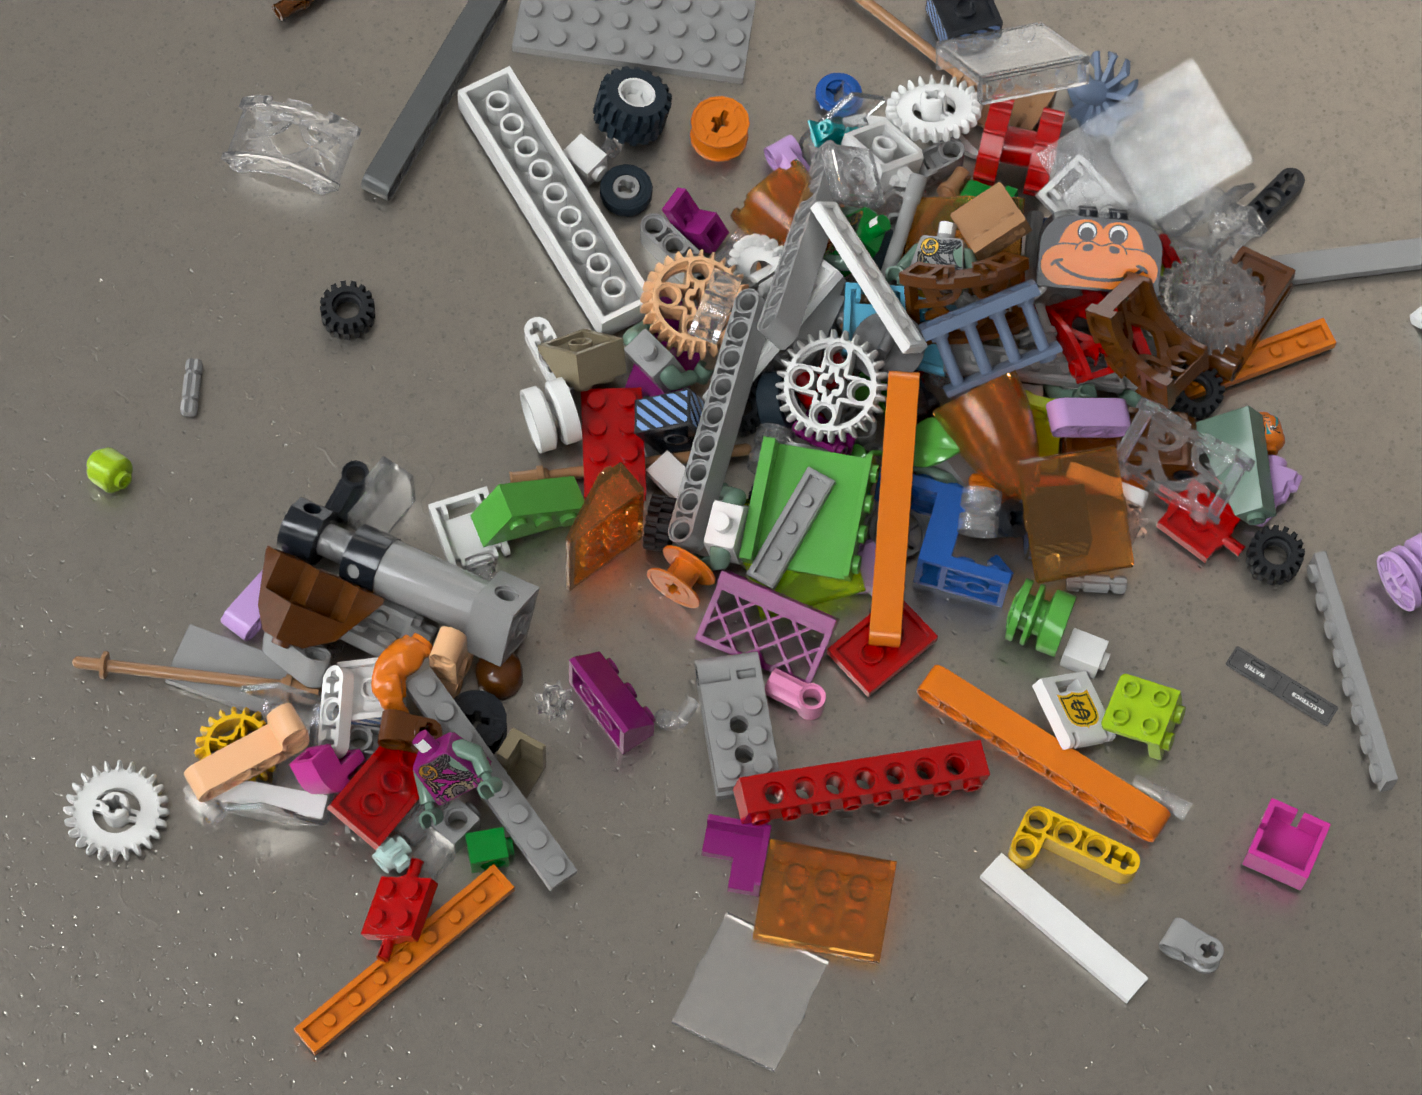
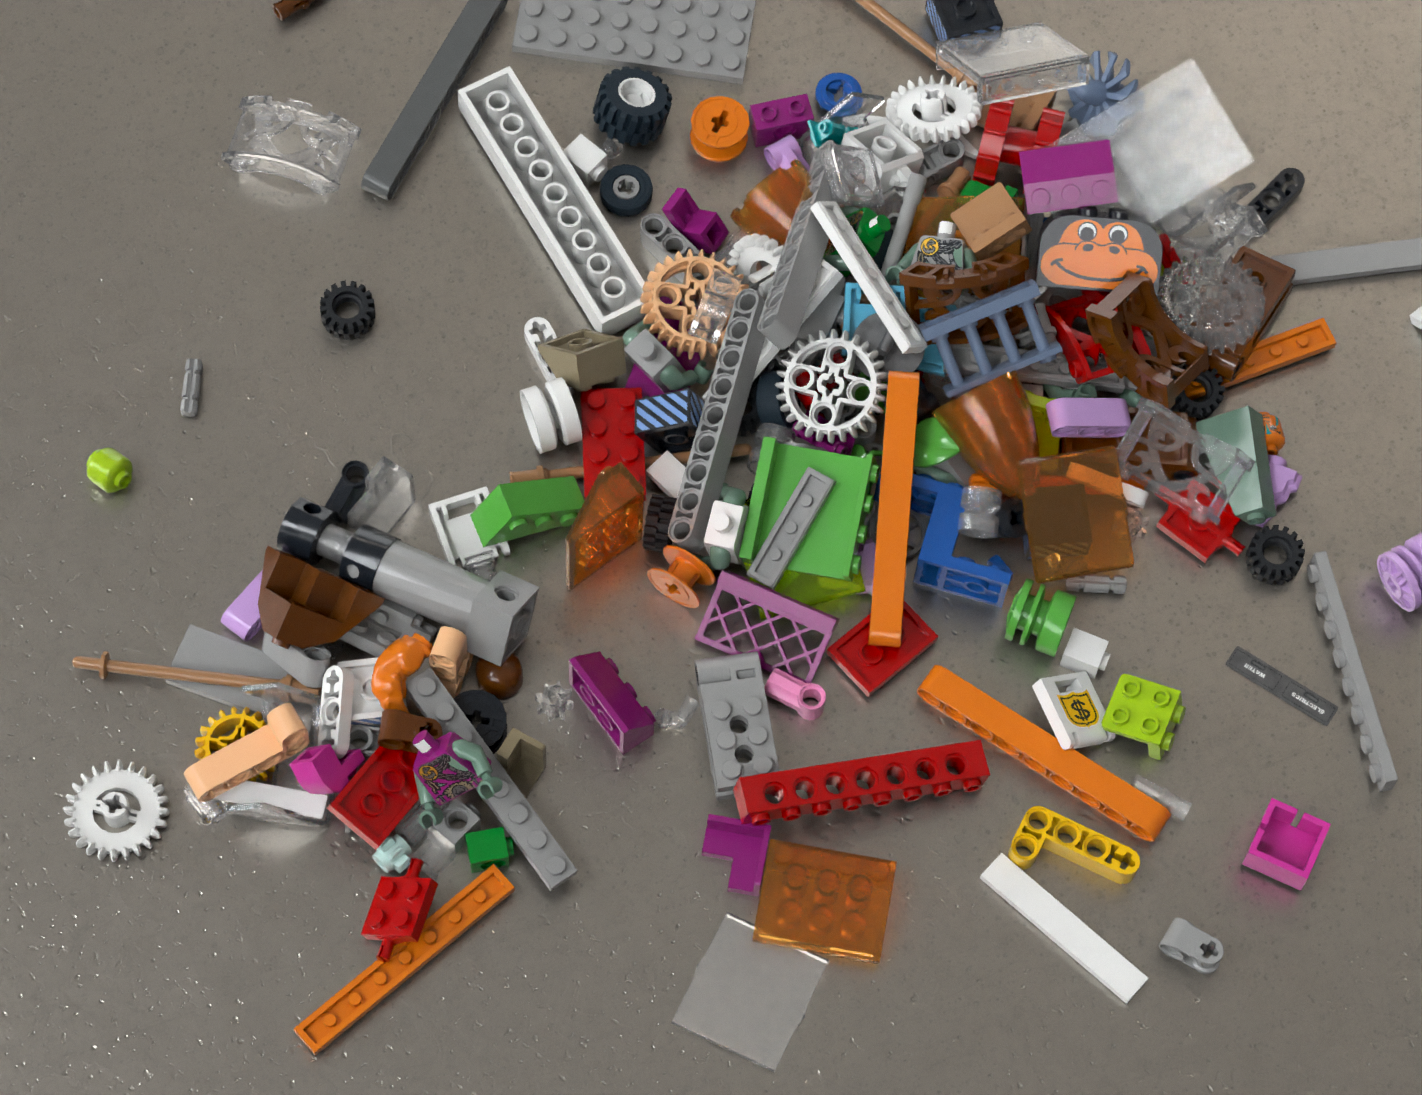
(779, 118): none -> magenta brick
(1068, 176): none -> magenta slope

